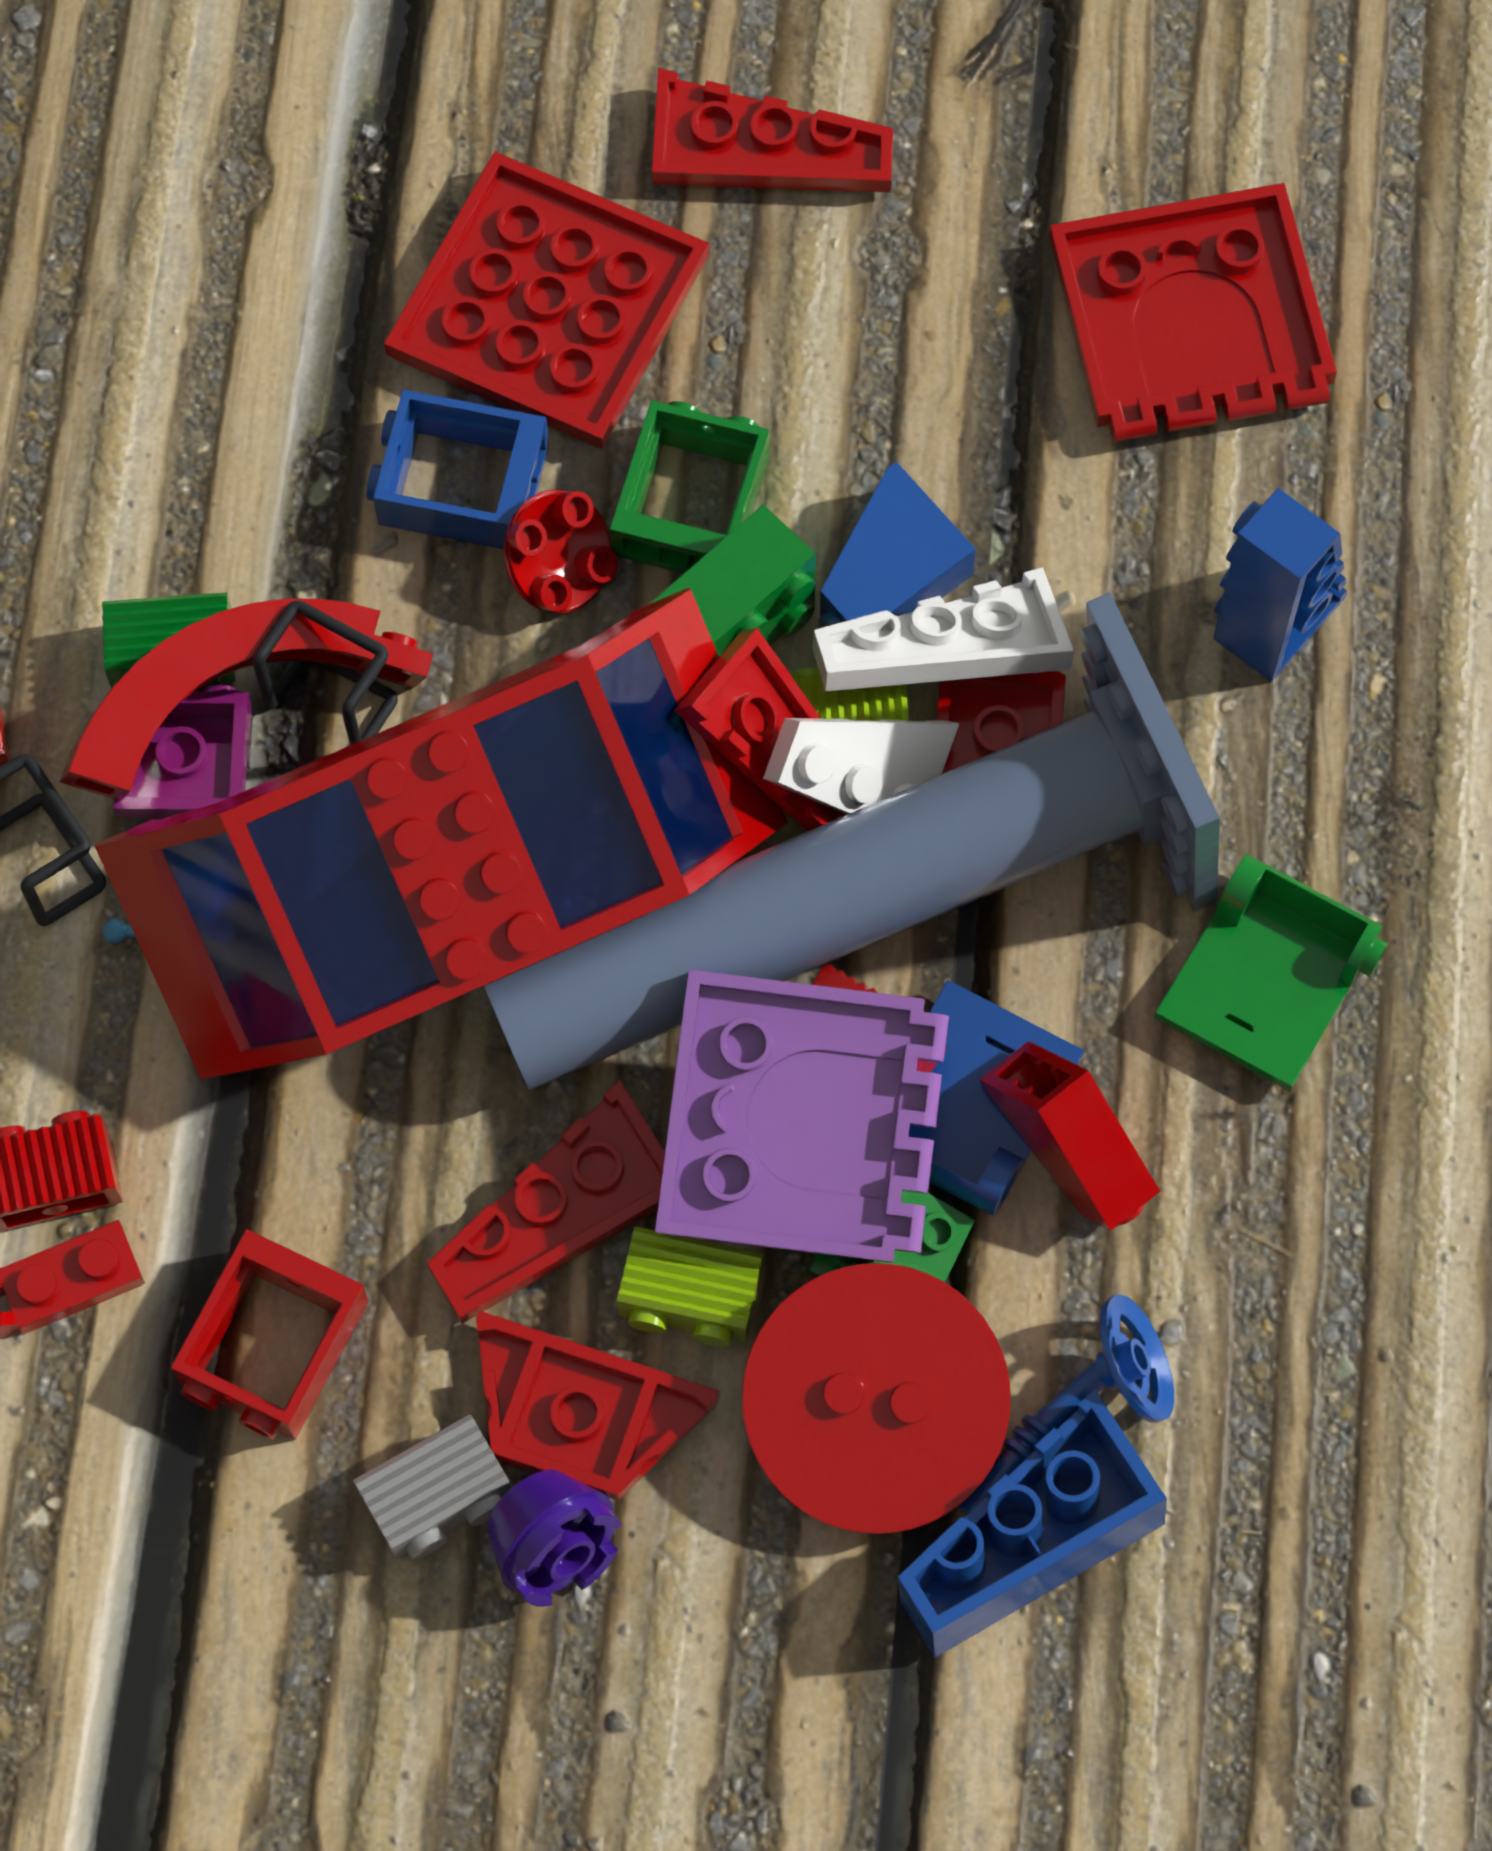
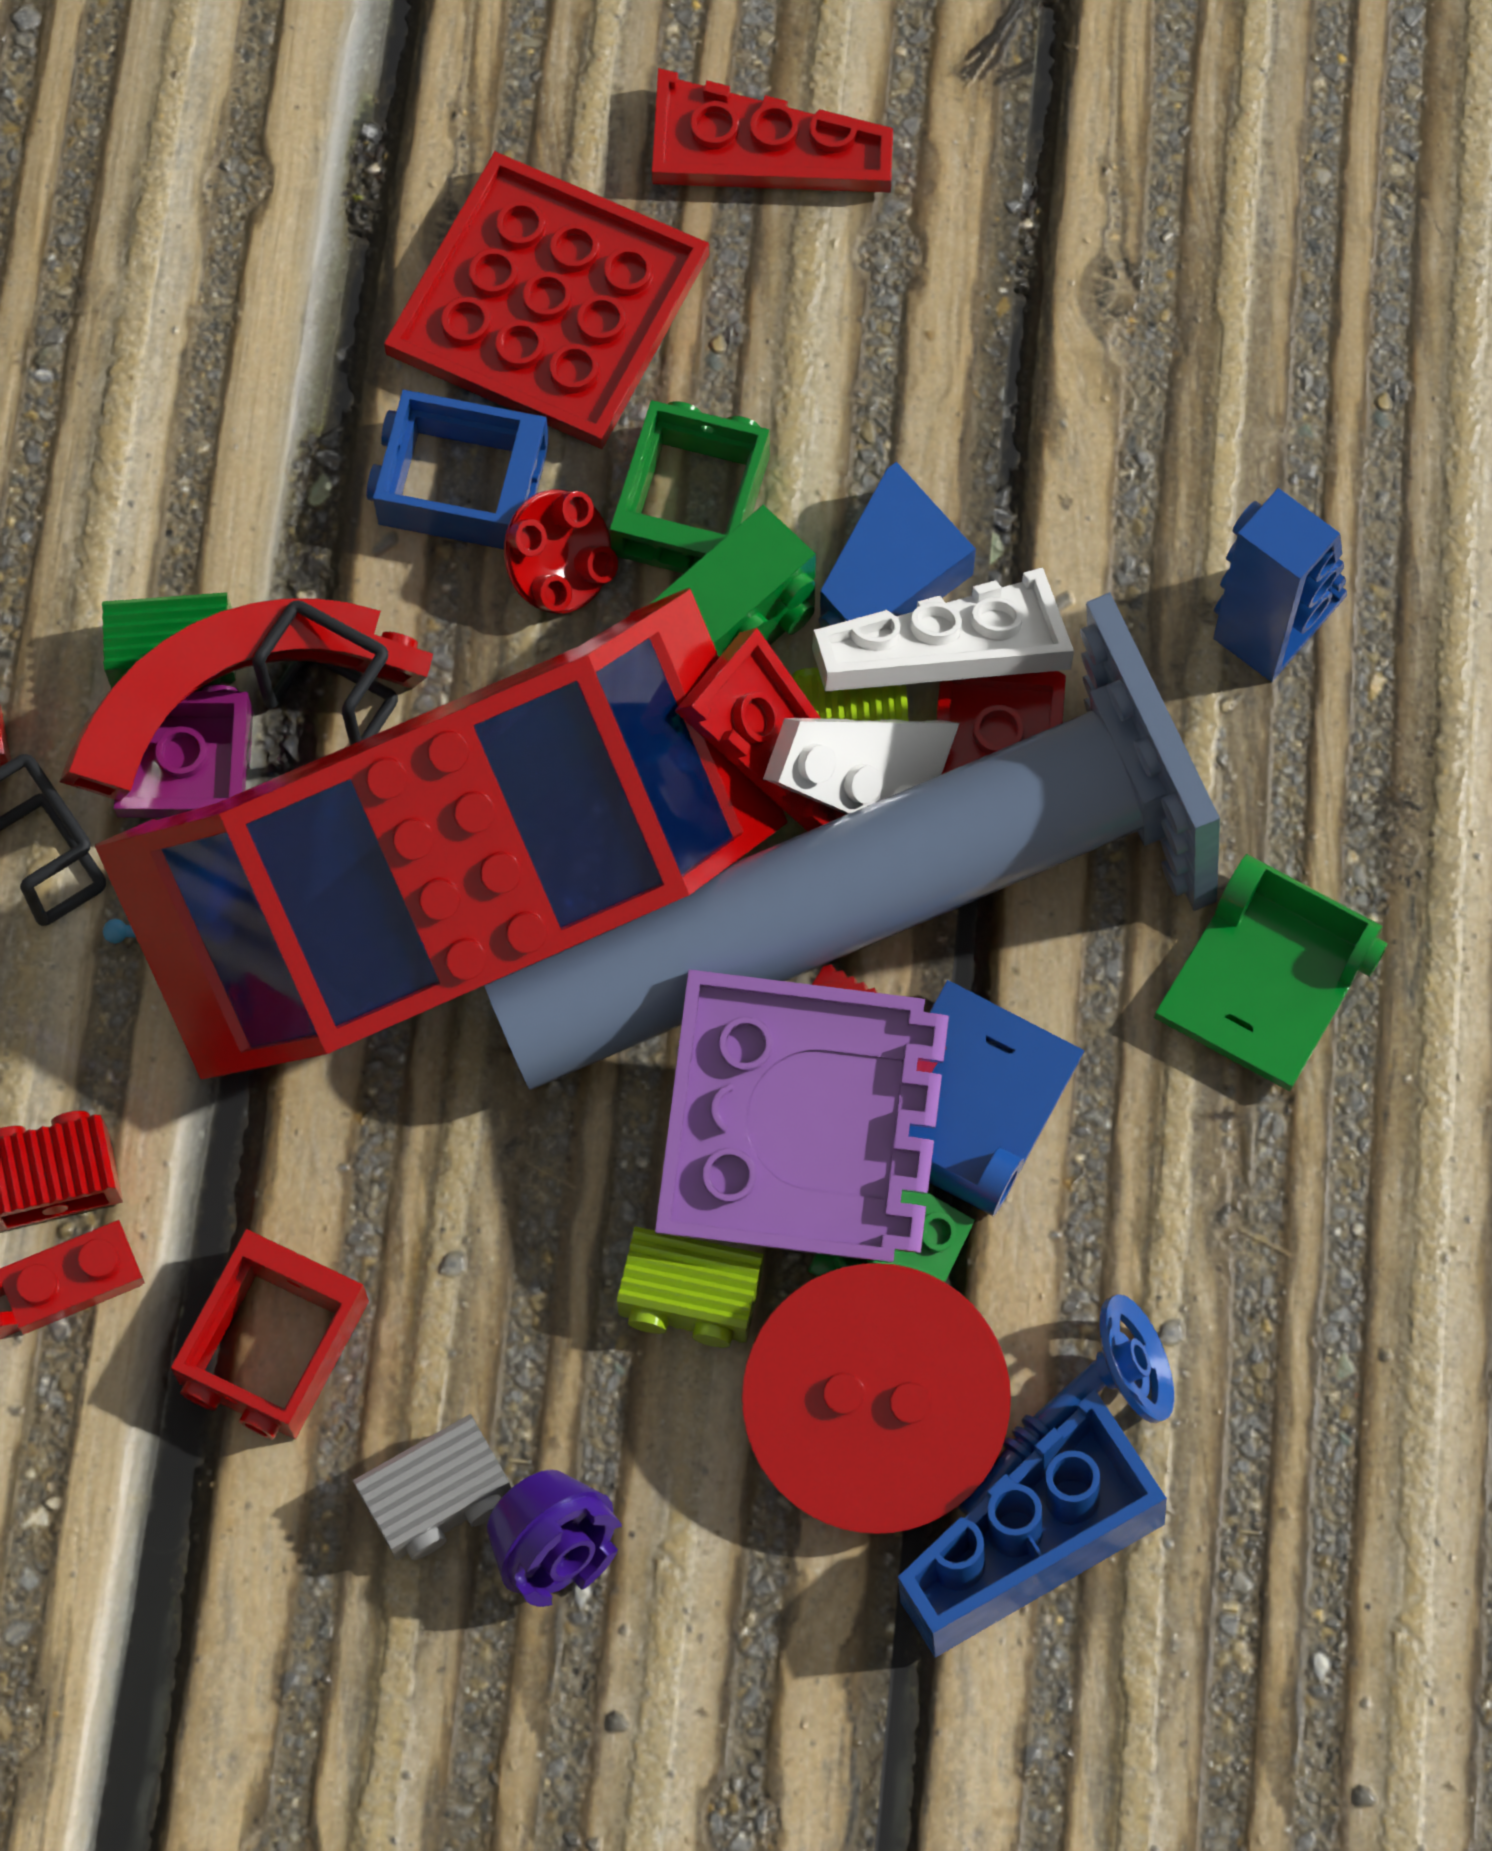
(568, 1202): red wing -> none
(581, 1407): red wing -> none
(1072, 1133): red slope -> none
(1193, 312): red hinge -> none

